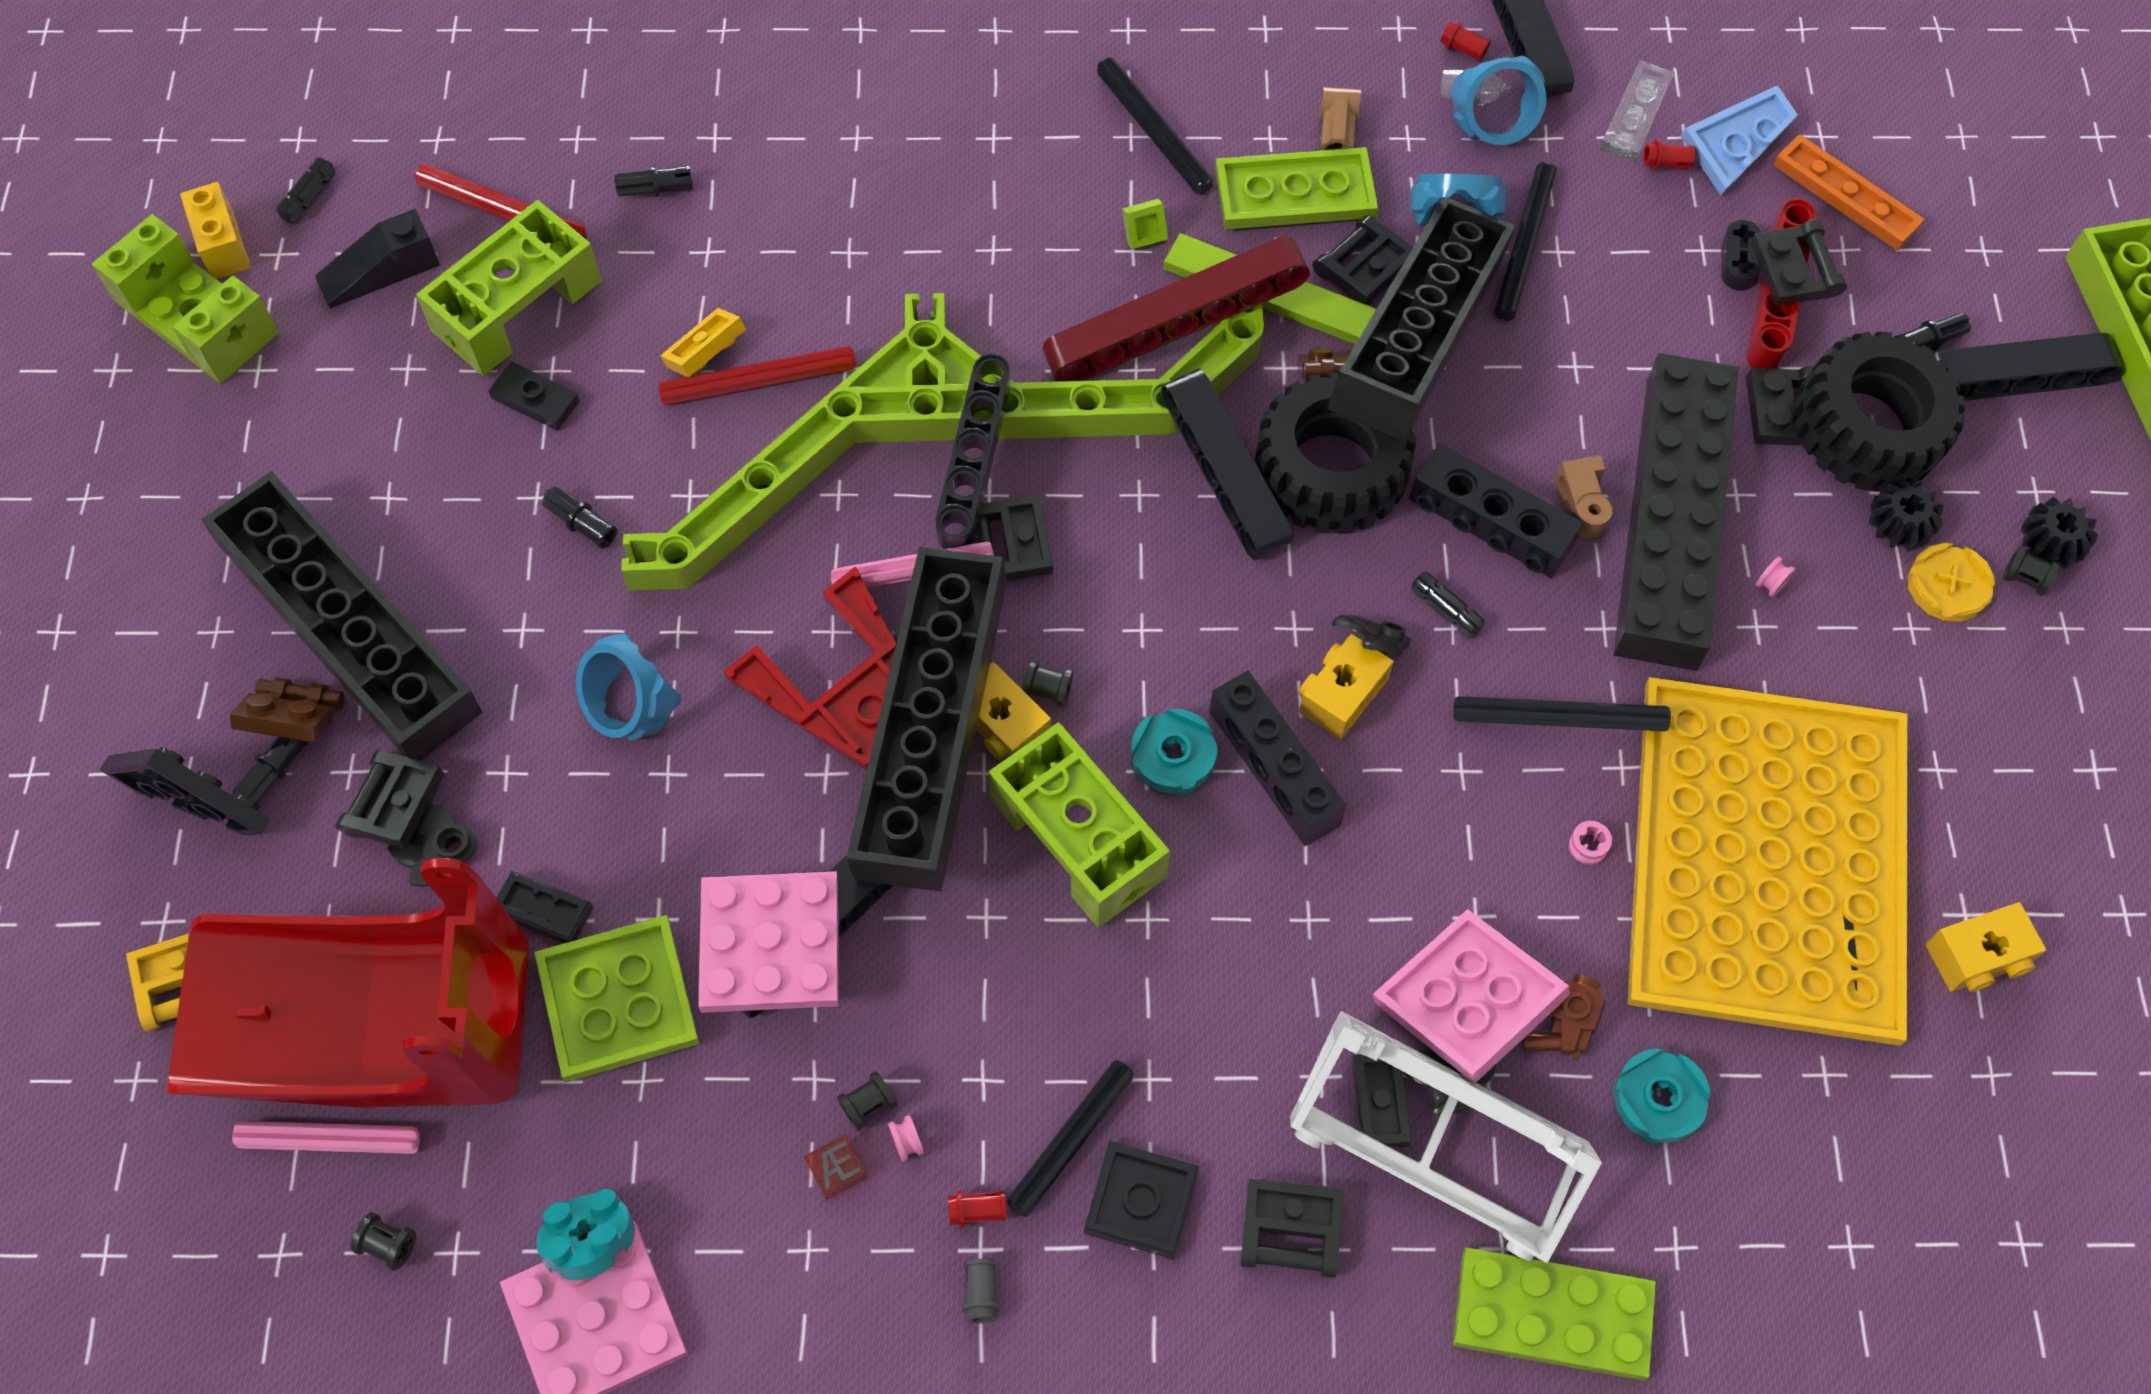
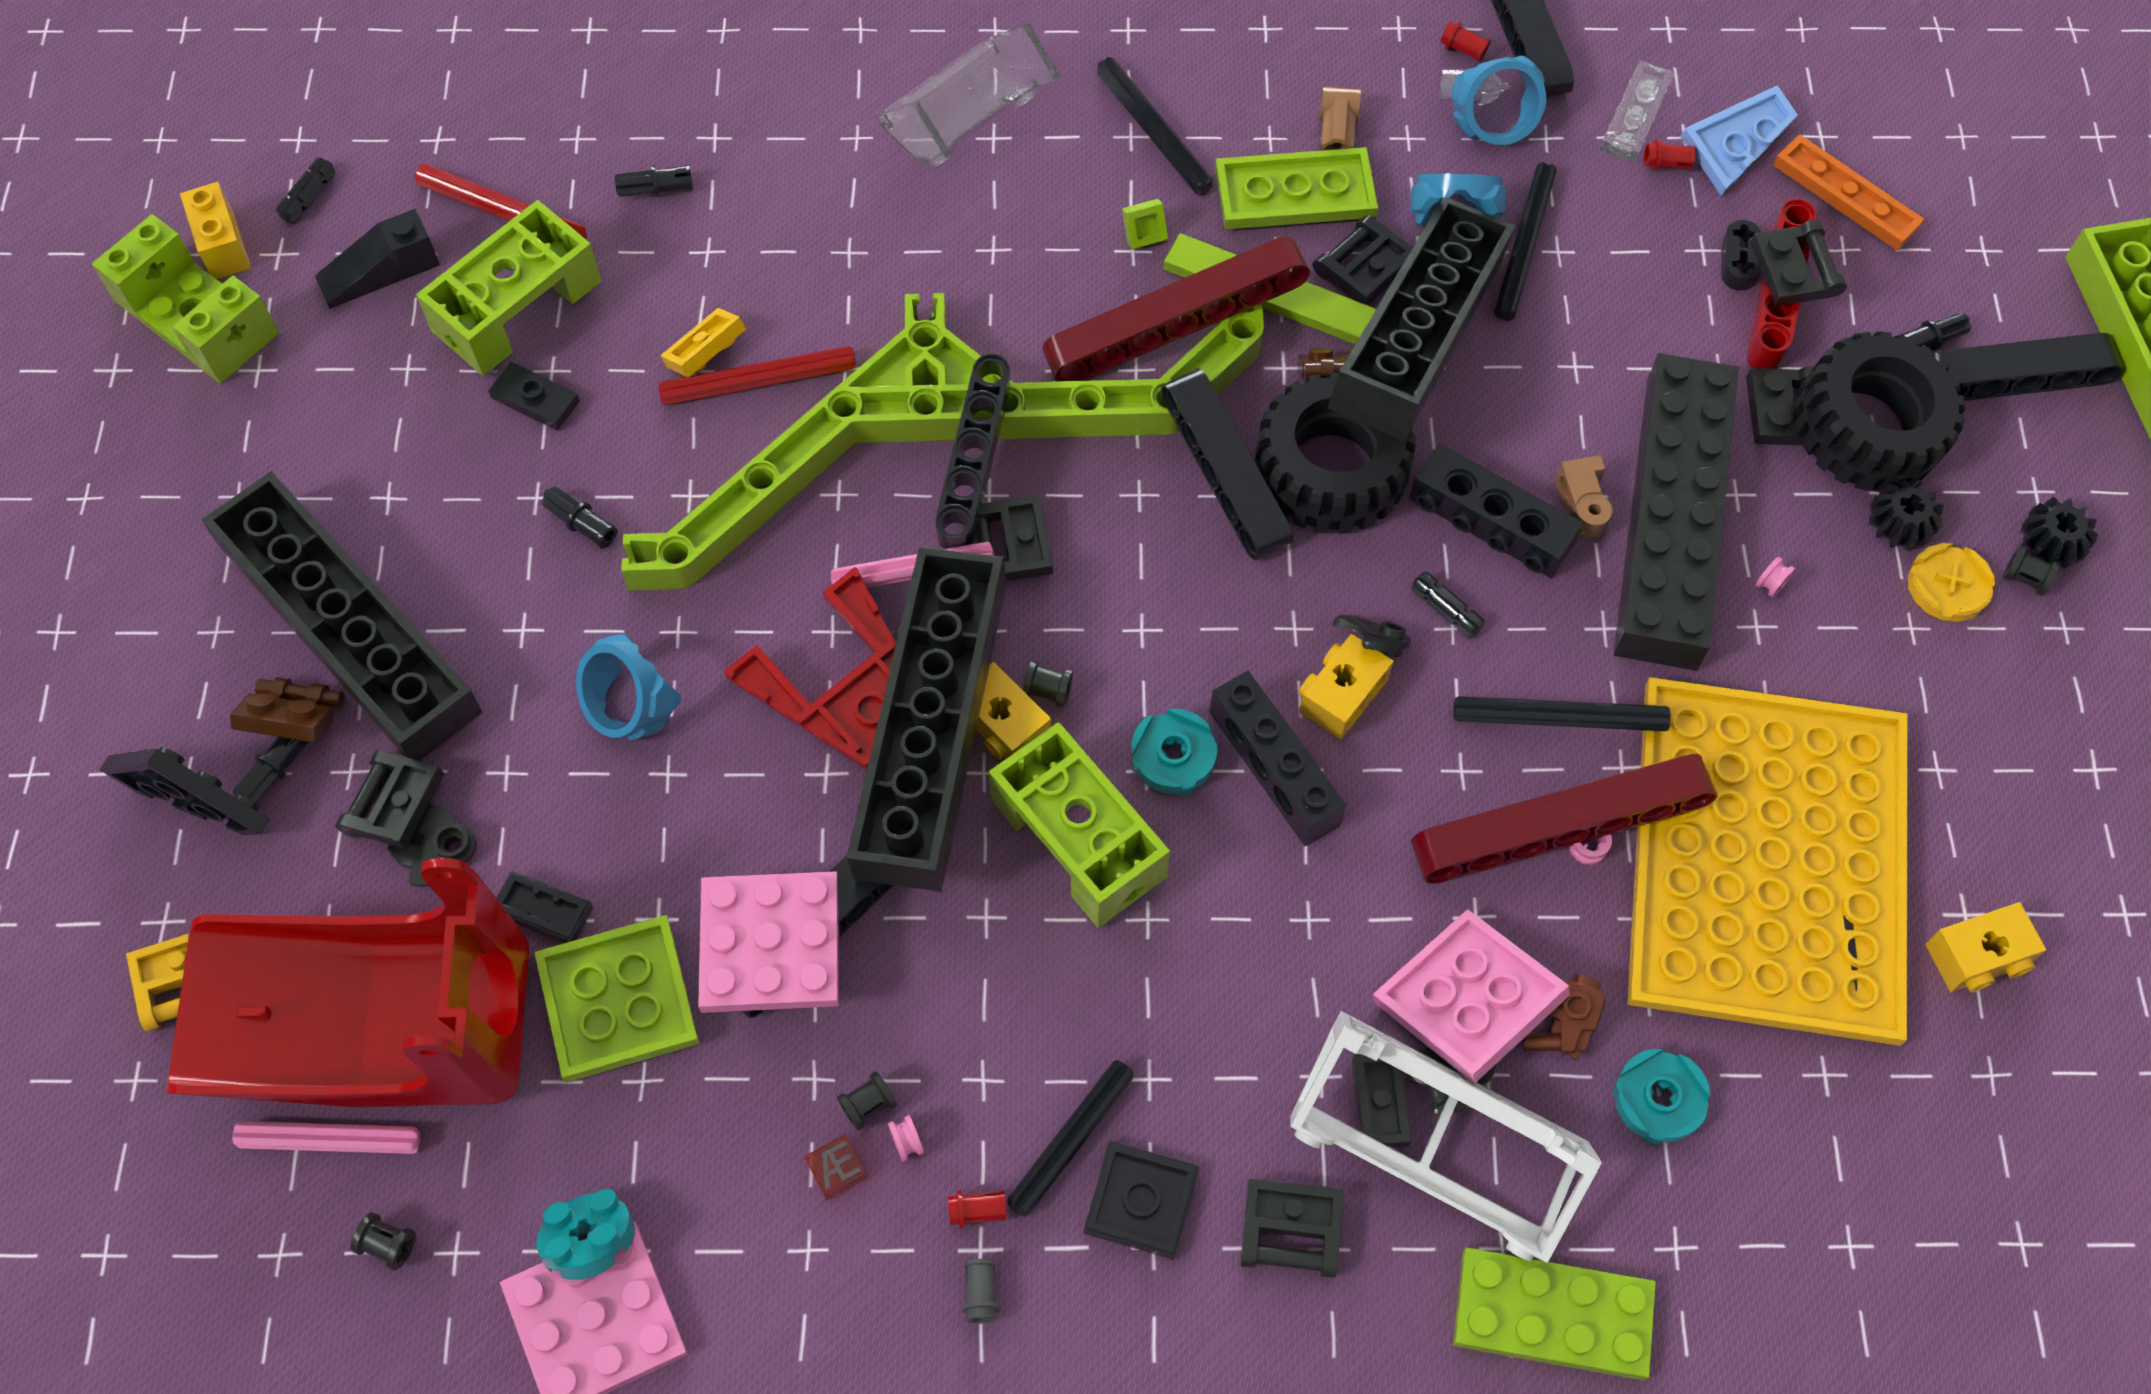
(967, 93): none -> clear windscreen
(1563, 818): none -> dark red beam

